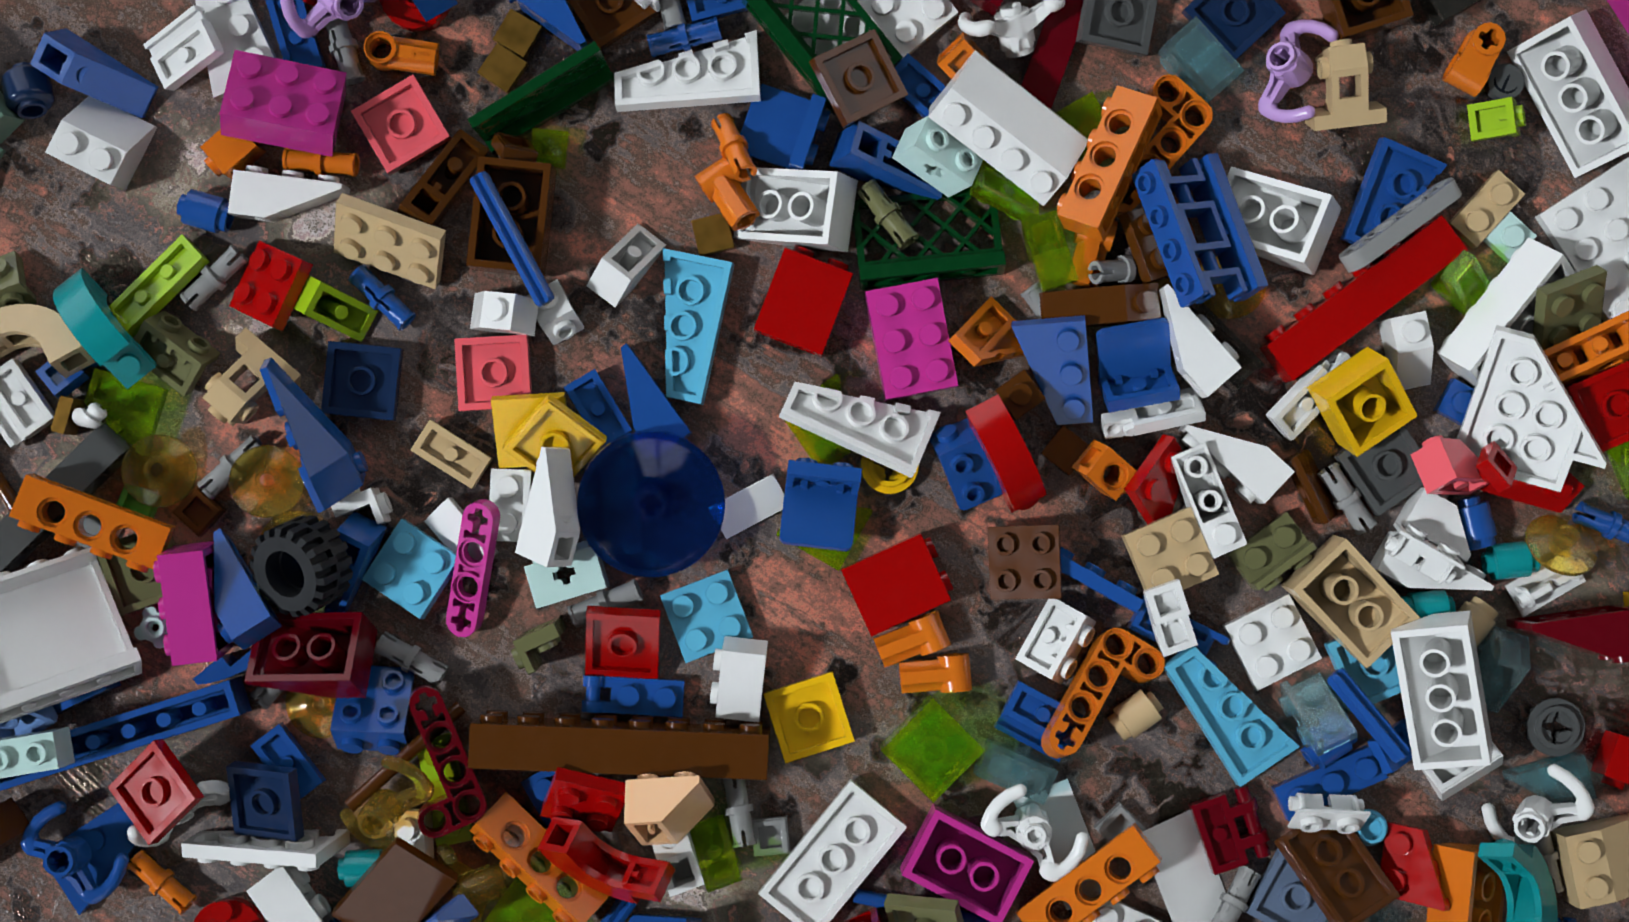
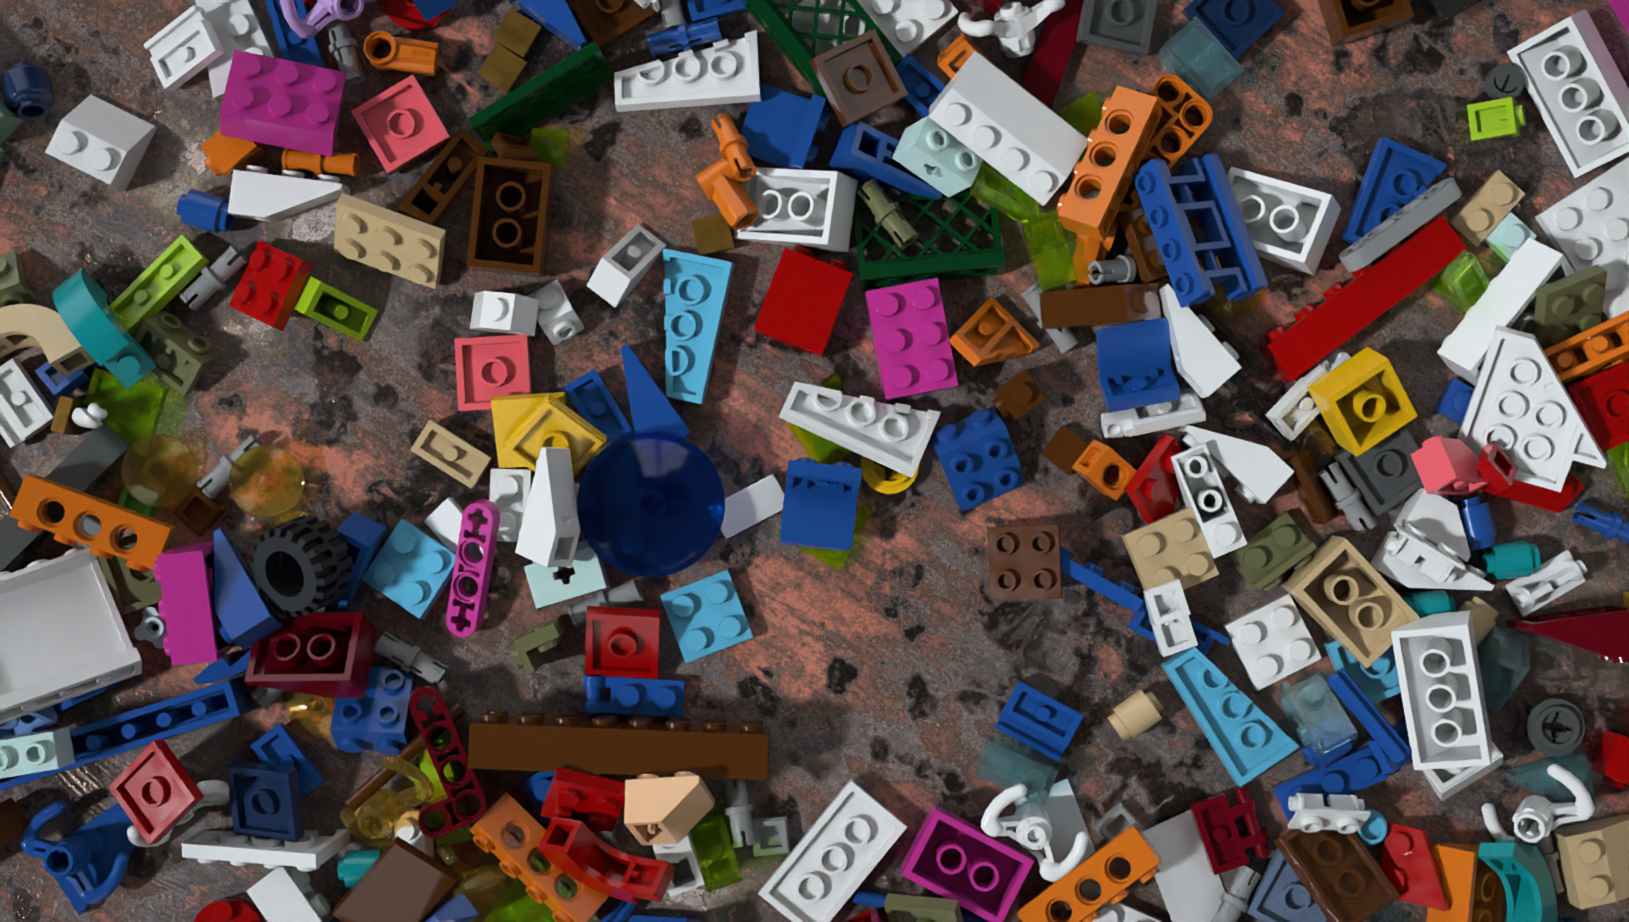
(92, 72): blue slope -> none
(161, 882): orange pin -> none
(226, 398): tan tile -> none
(327, 457): blue wedge -> none
(360, 500): white bracket -> none
(362, 380): dark blue plate -> none
(382, 297): blue pin -> none
(511, 239): blue axle -> none
(740, 678): white brick -> none
(808, 717): yellow plate -> none
(897, 583): red brick -> none
(921, 636): orange piece -> none
(931, 748): clear neon green brick -> none
(945, 673): orange piece -> none
(1007, 454): red arch -> none
(1056, 640): white bracket -> none
(1060, 364): blue wing -> none
(1093, 696): orange beam -> none
(1290, 69): lavender piece -> none
(1345, 60): tan tile -> none
(1409, 348): white slope -> none
(1472, 62): orange piece -> none
(1561, 545): clear yellow dish -> none

